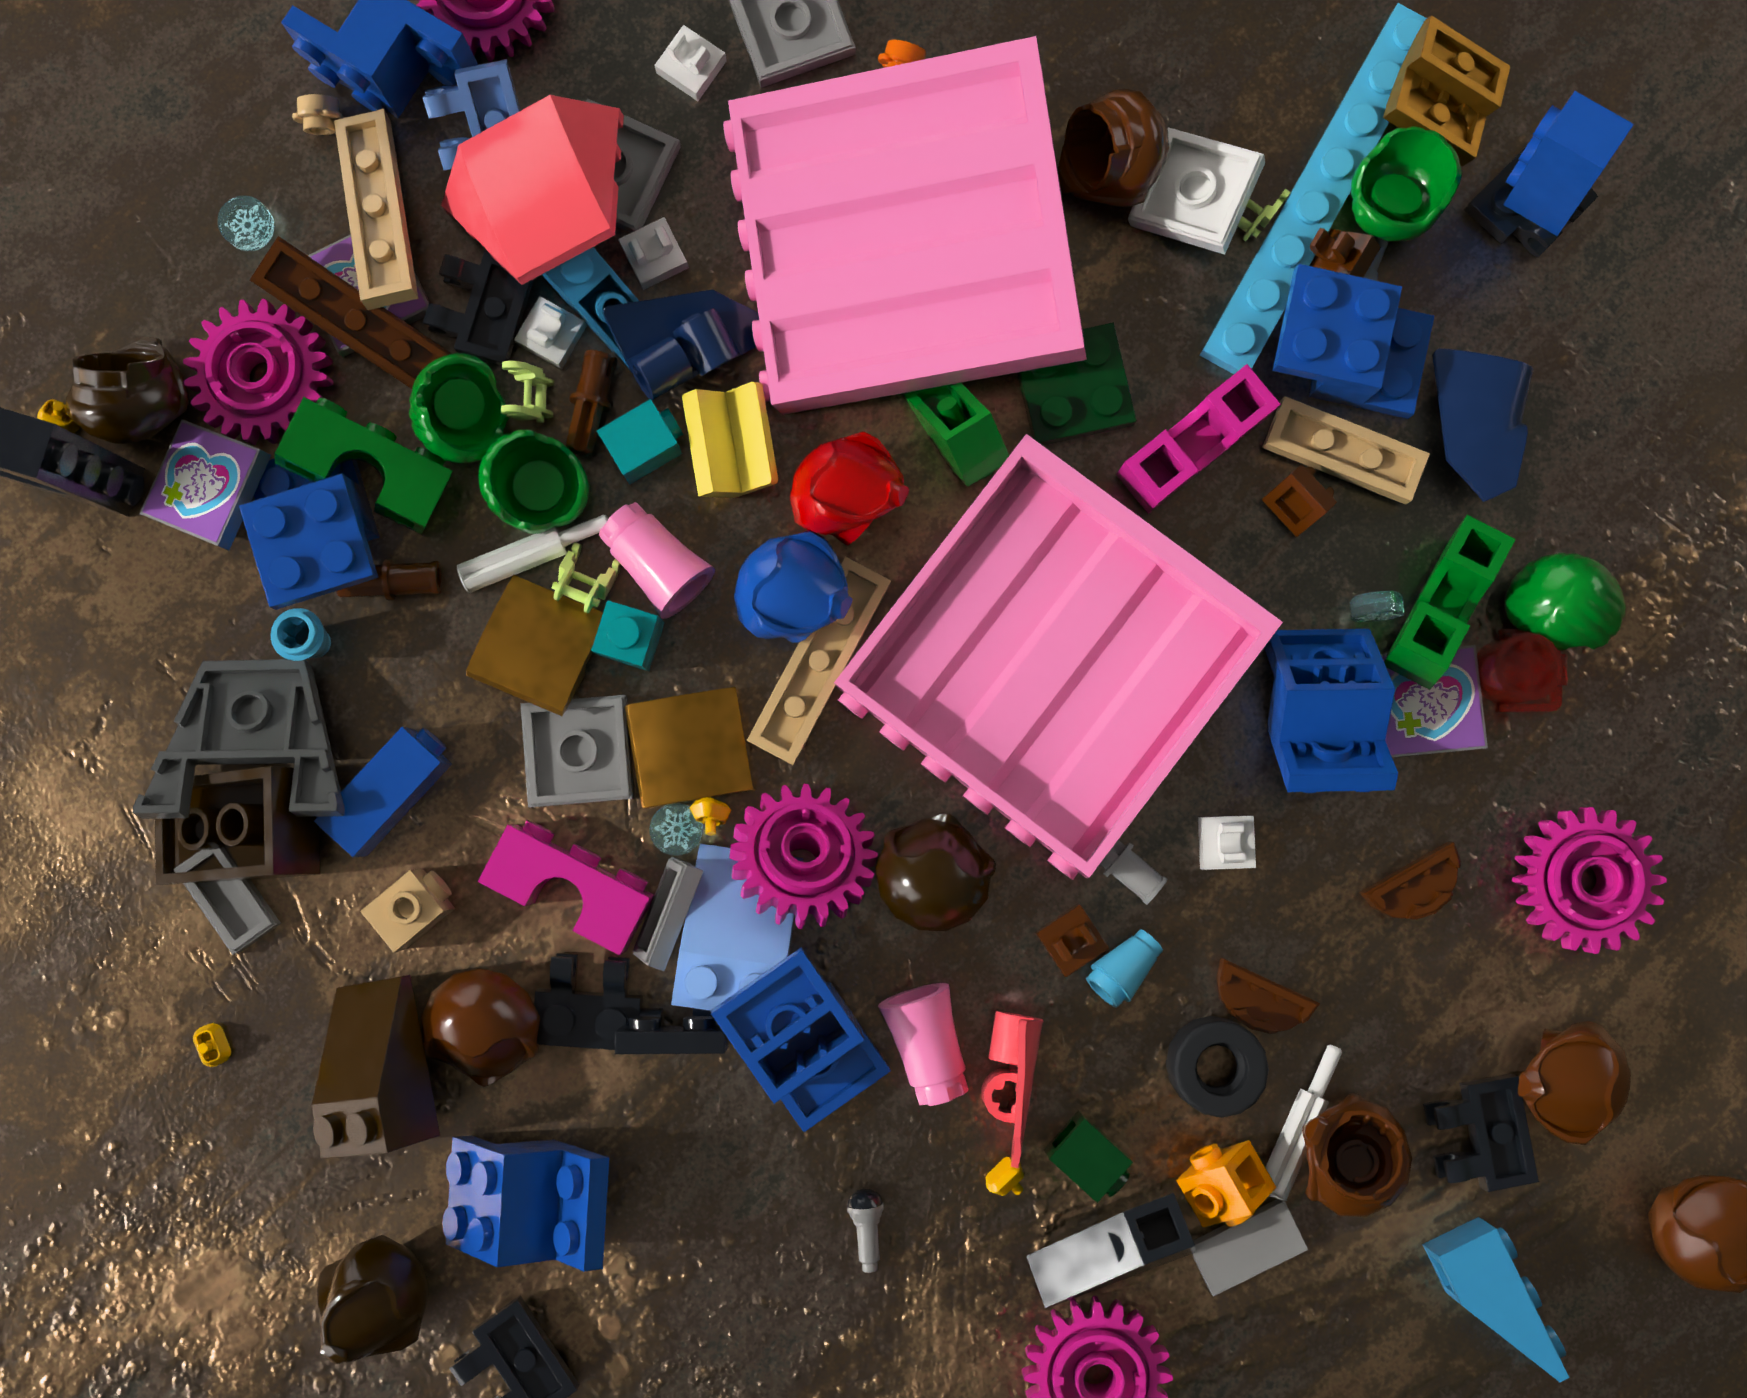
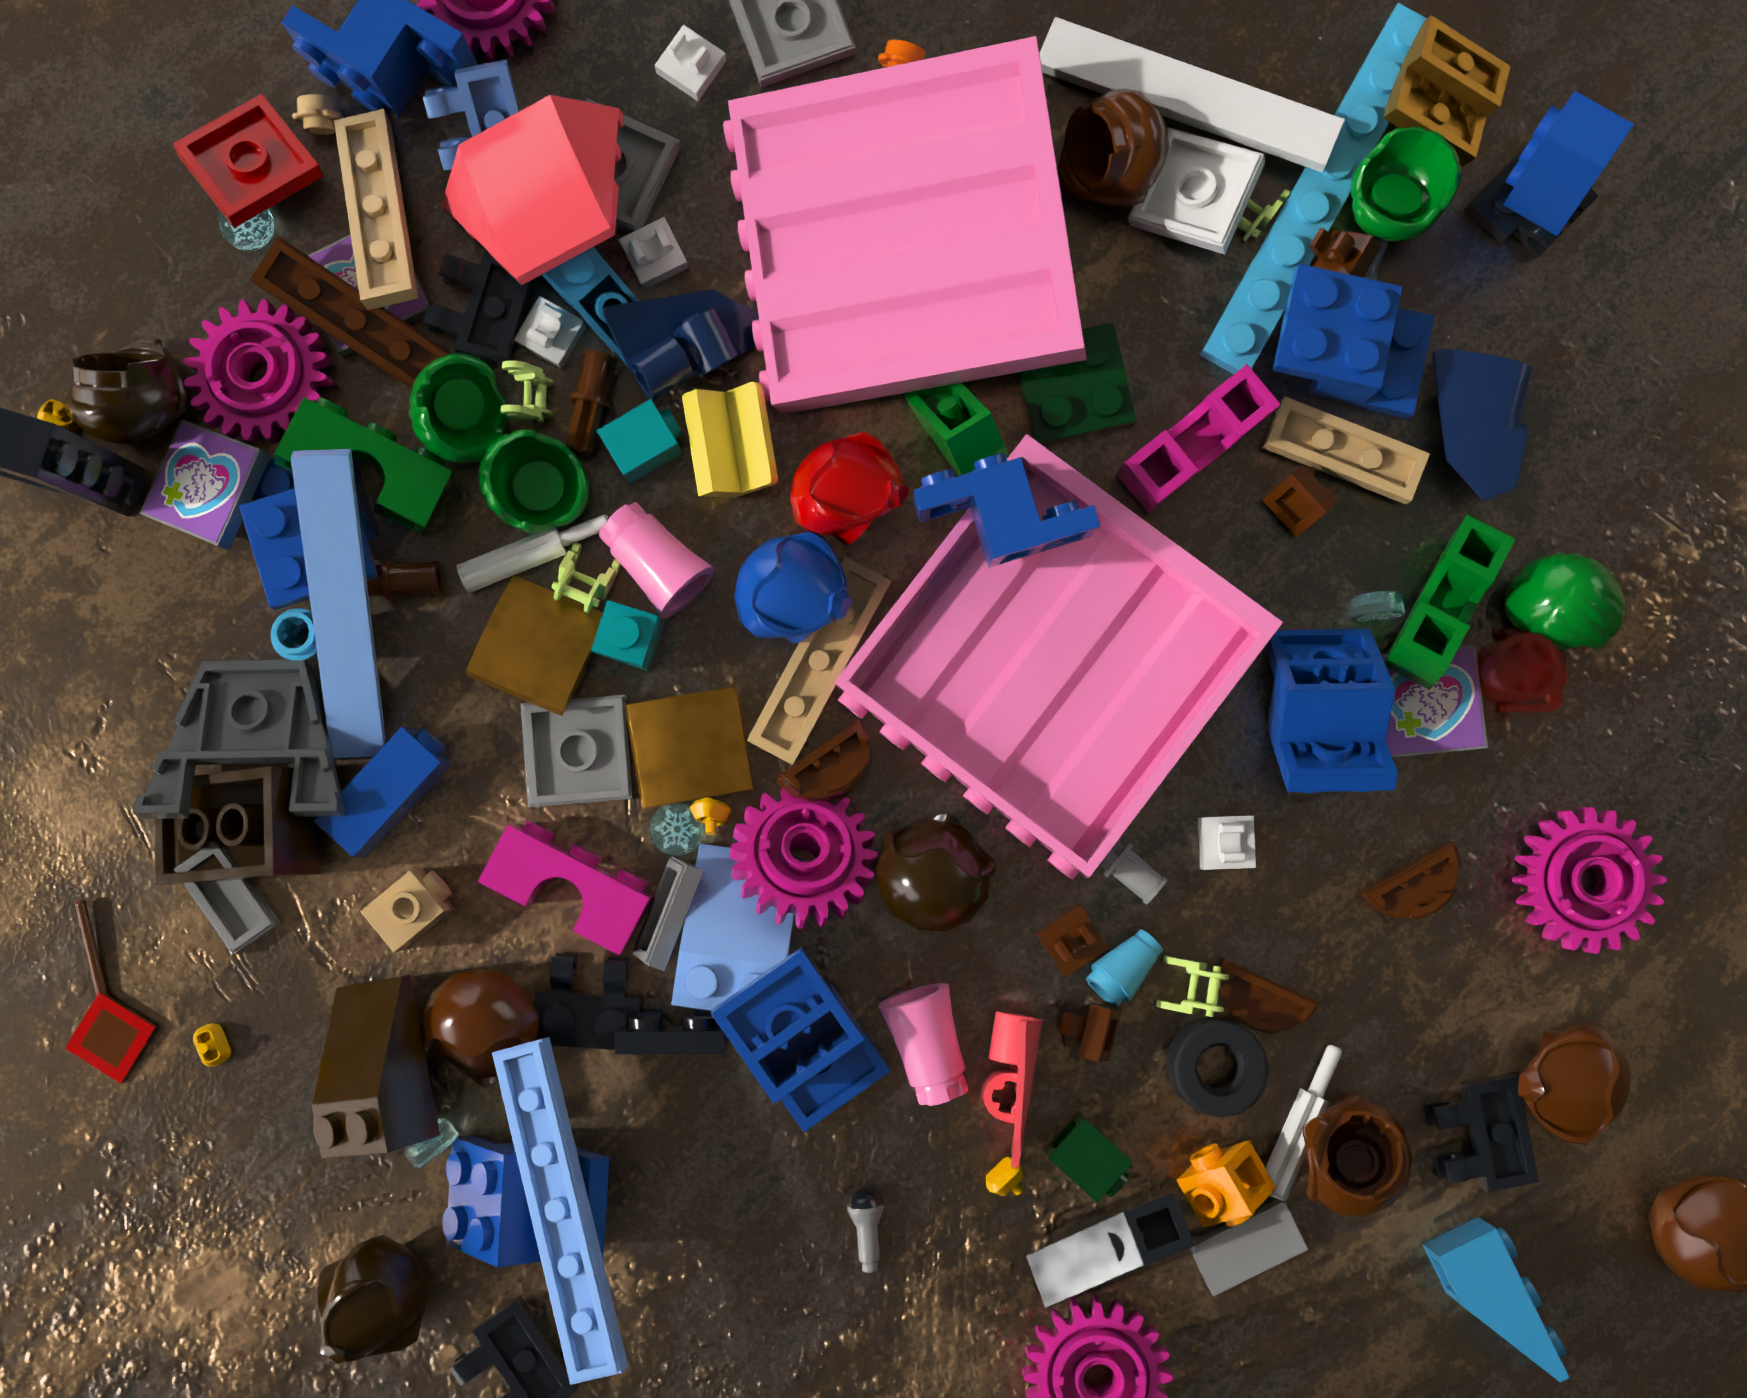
(109, 1033): none -> piece
(247, 160): none -> red plate
(339, 600): none -> light blue tile
(427, 1150): none -> clear light blue tile
(560, 1211): none -> light blue tile
(831, 768): none -> reddish brown tile
(1003, 510): none -> blue bracket
(1095, 1030): none -> reddish brown tile
(1191, 94): none -> white tile
(1196, 969): none -> yellowish green piece

